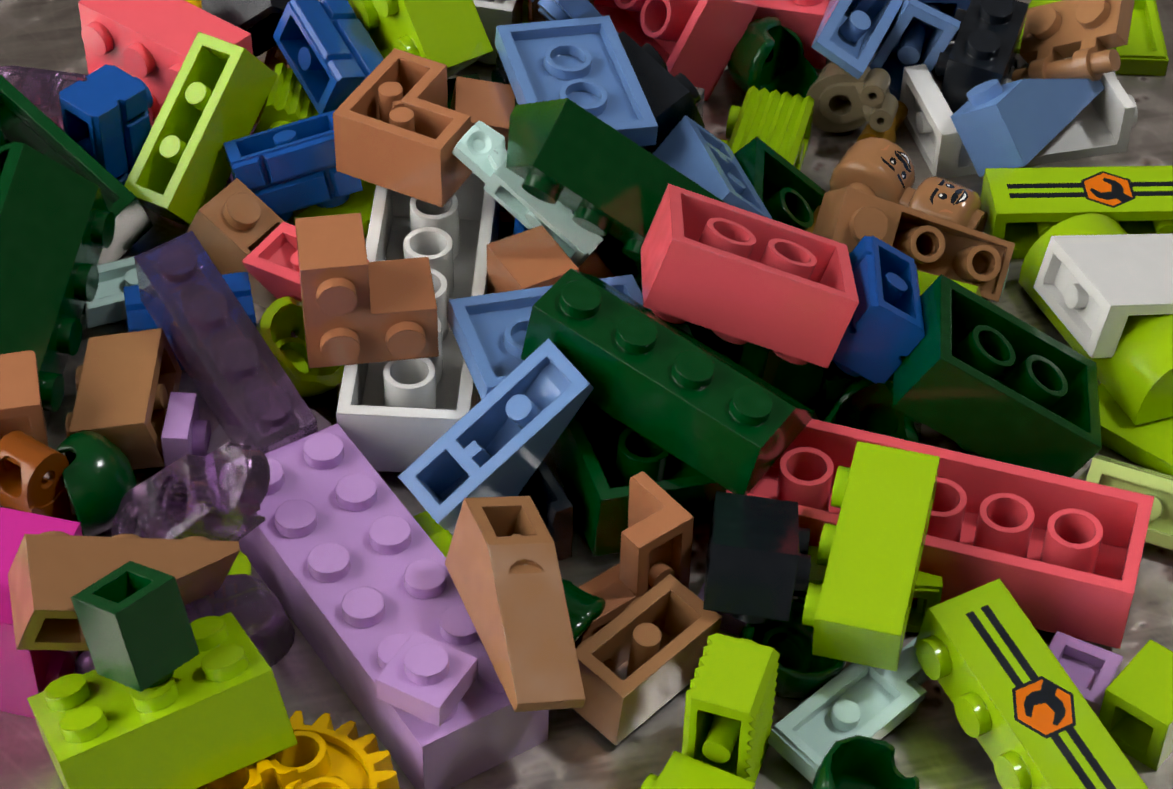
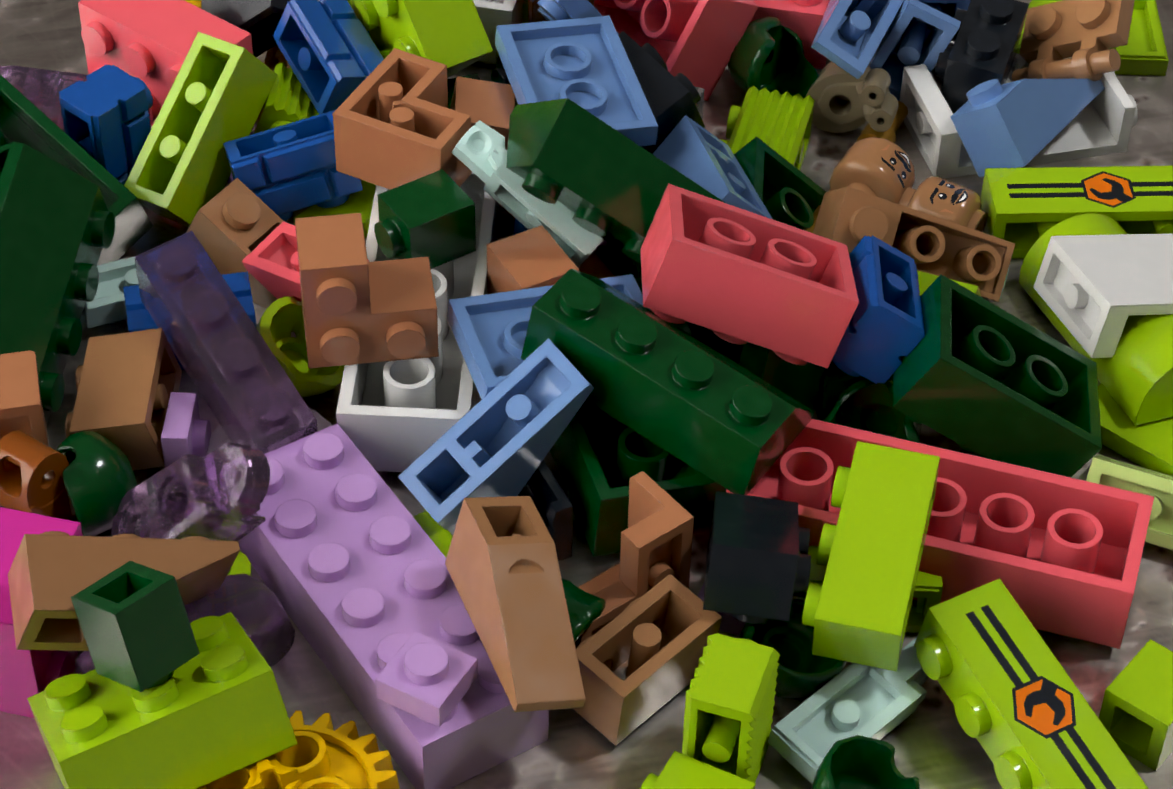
(426, 220): none -> dark green brick
(1087, 665): lavender plate -> none

